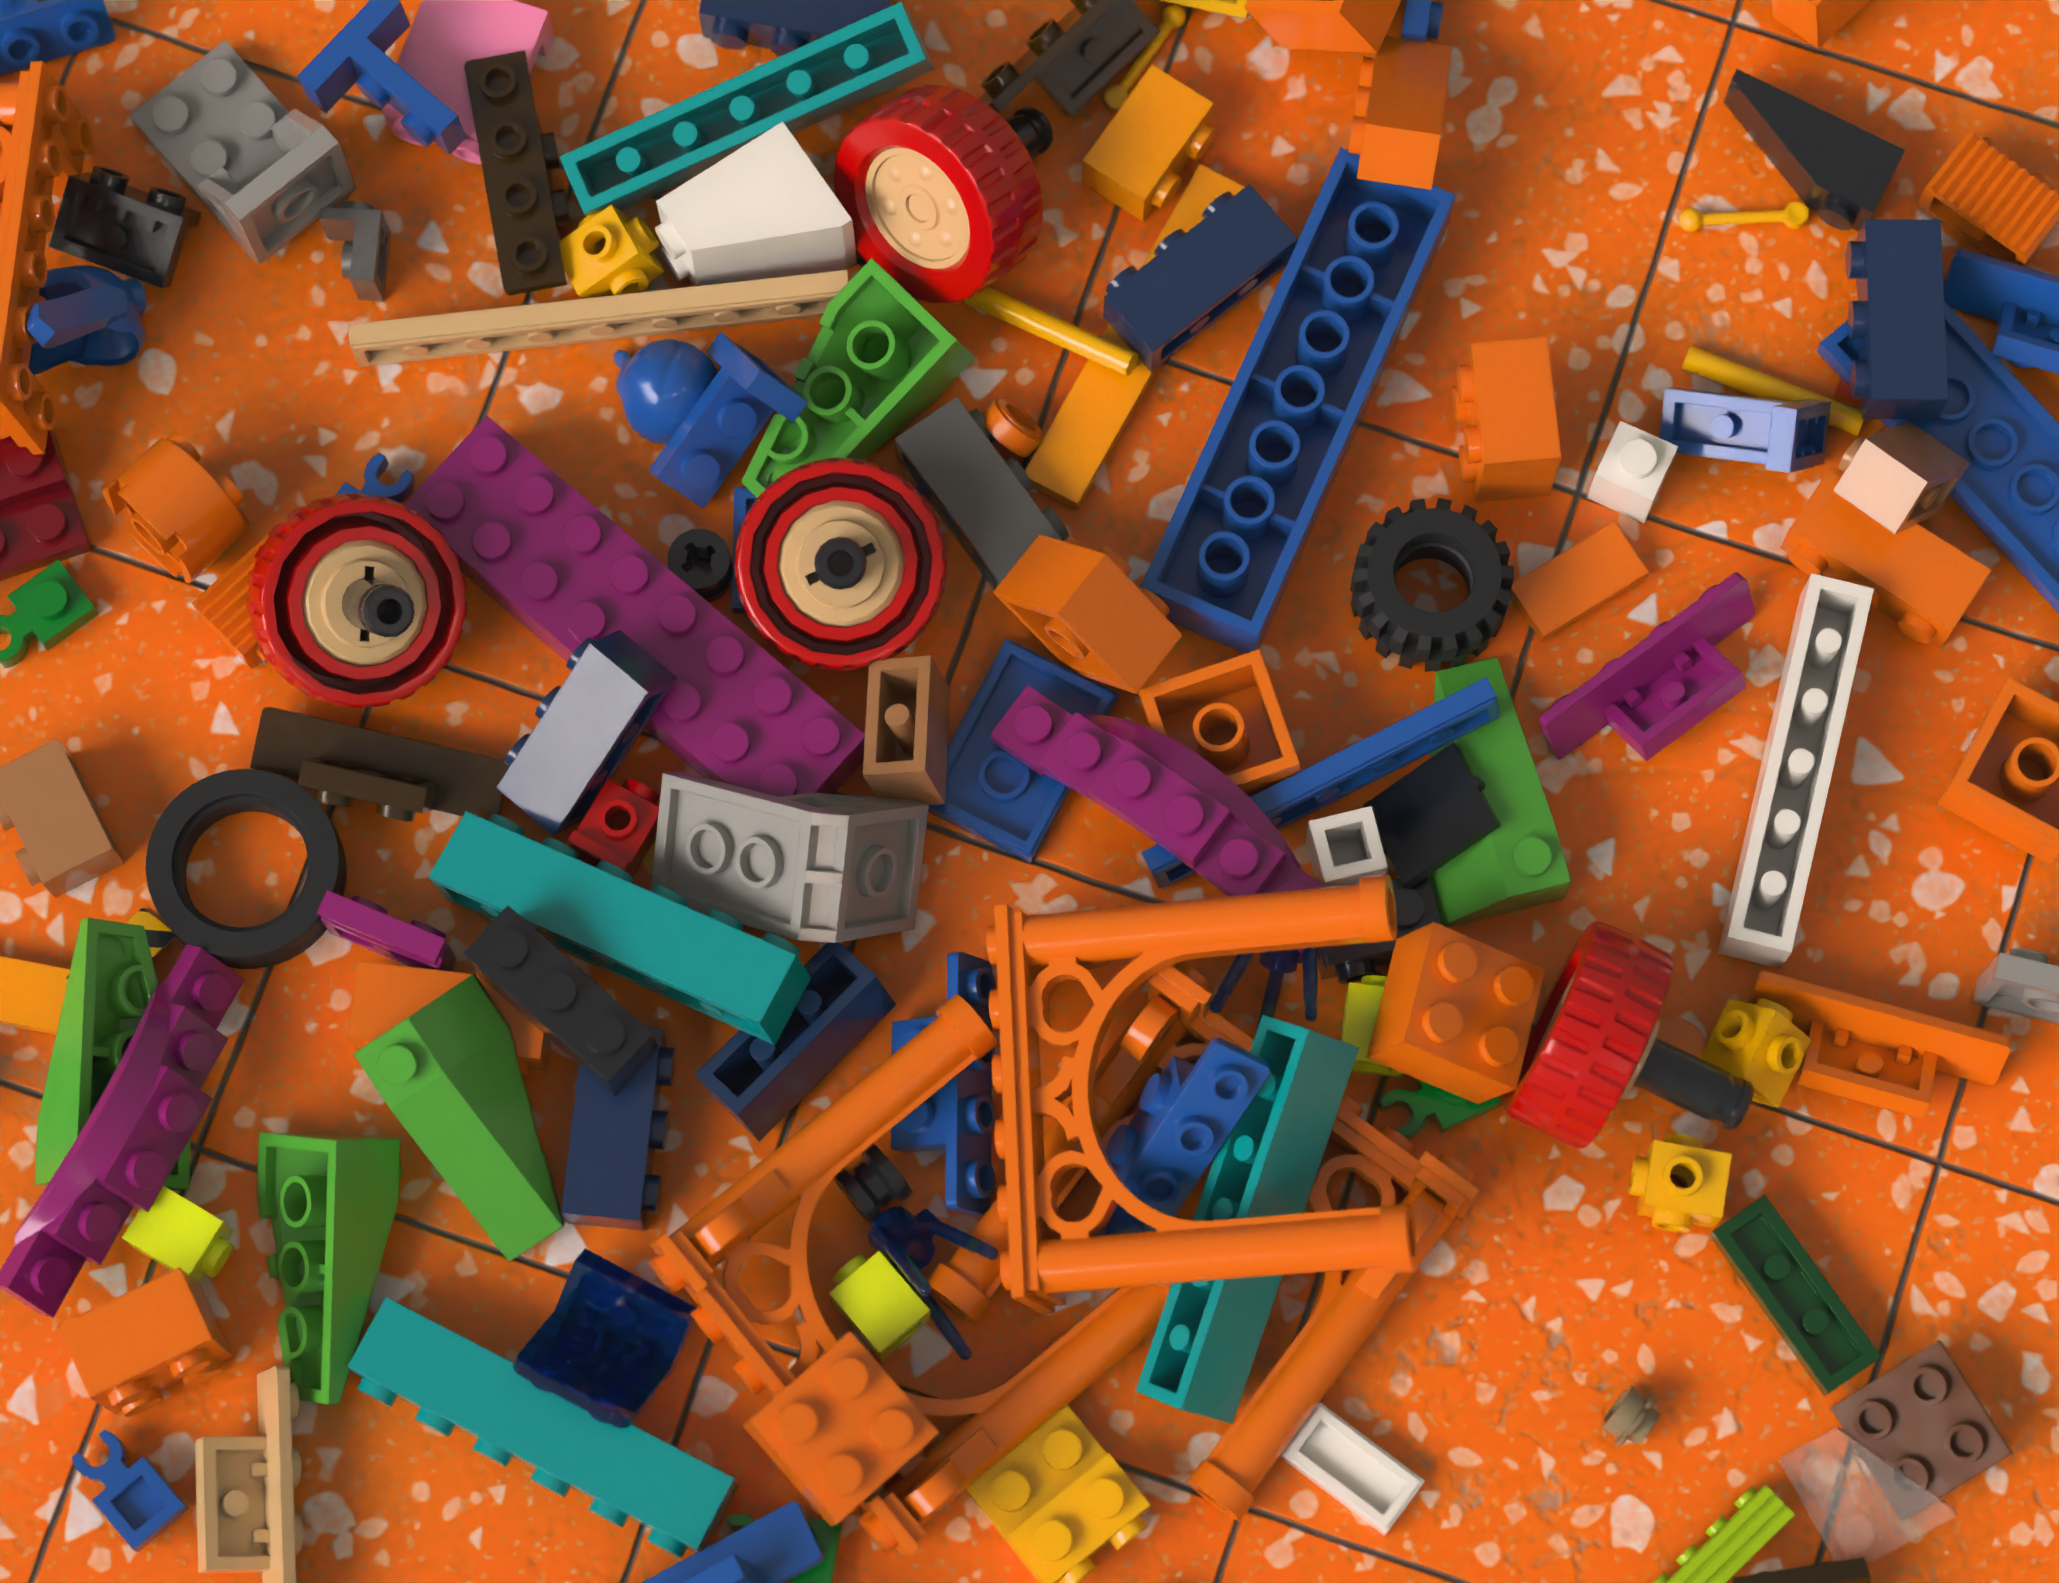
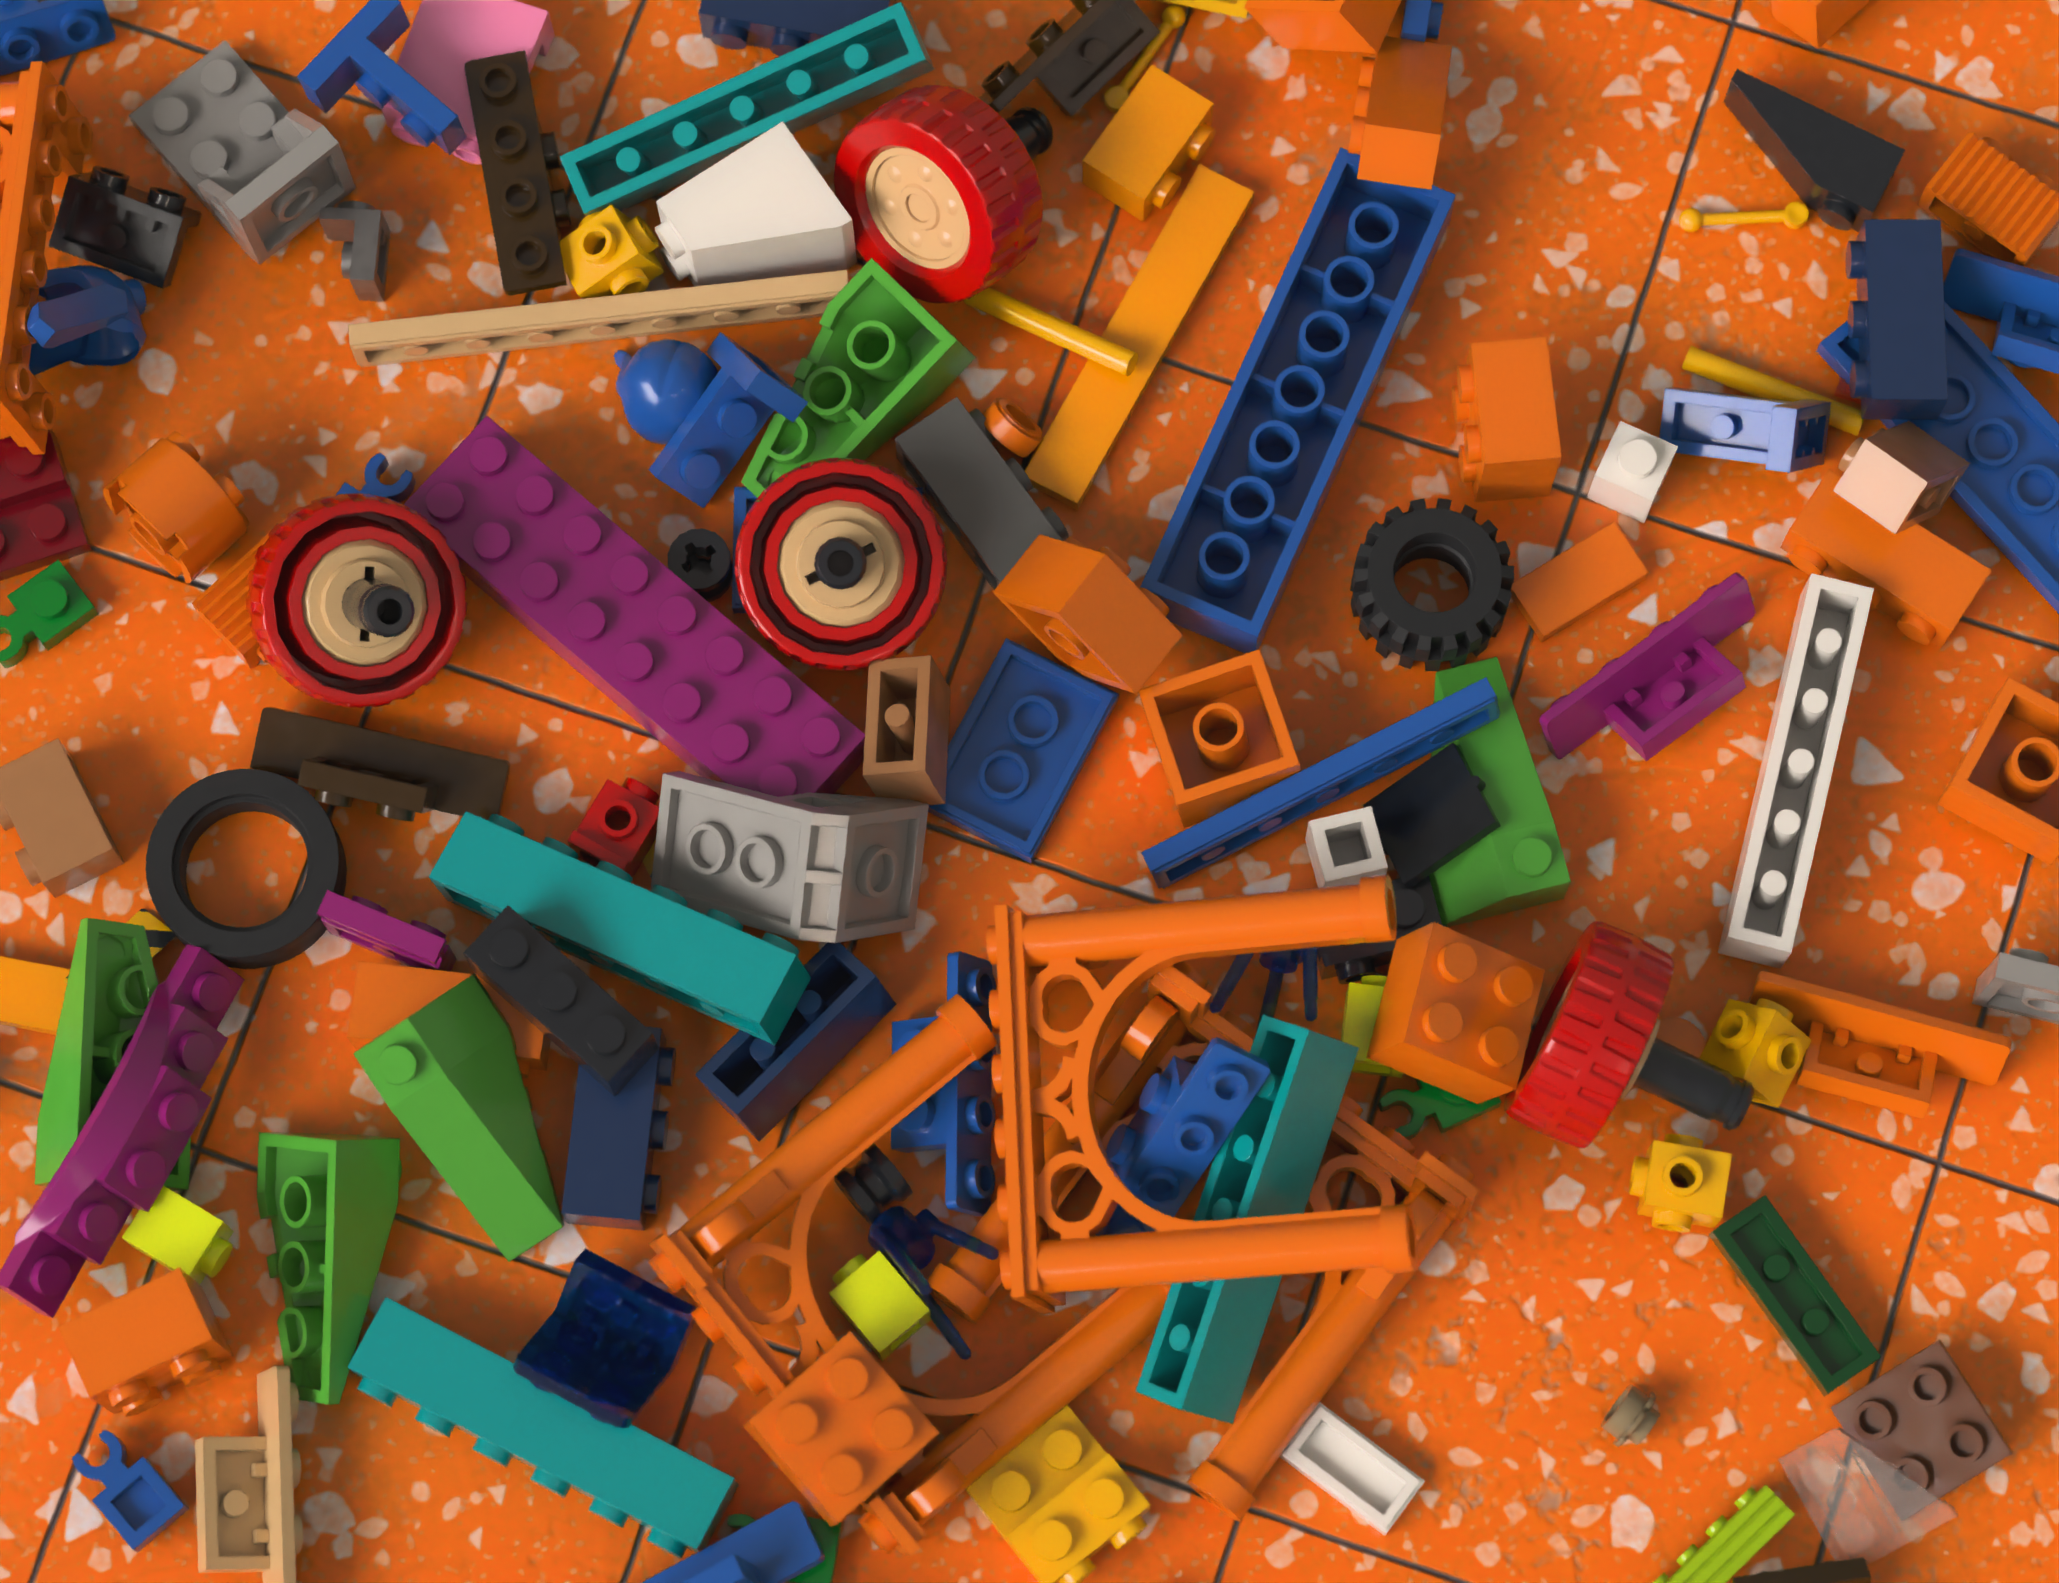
(584, 730): brick -> none
(1157, 790): magenta piece -> none
(1198, 276): dark blue brick -> none

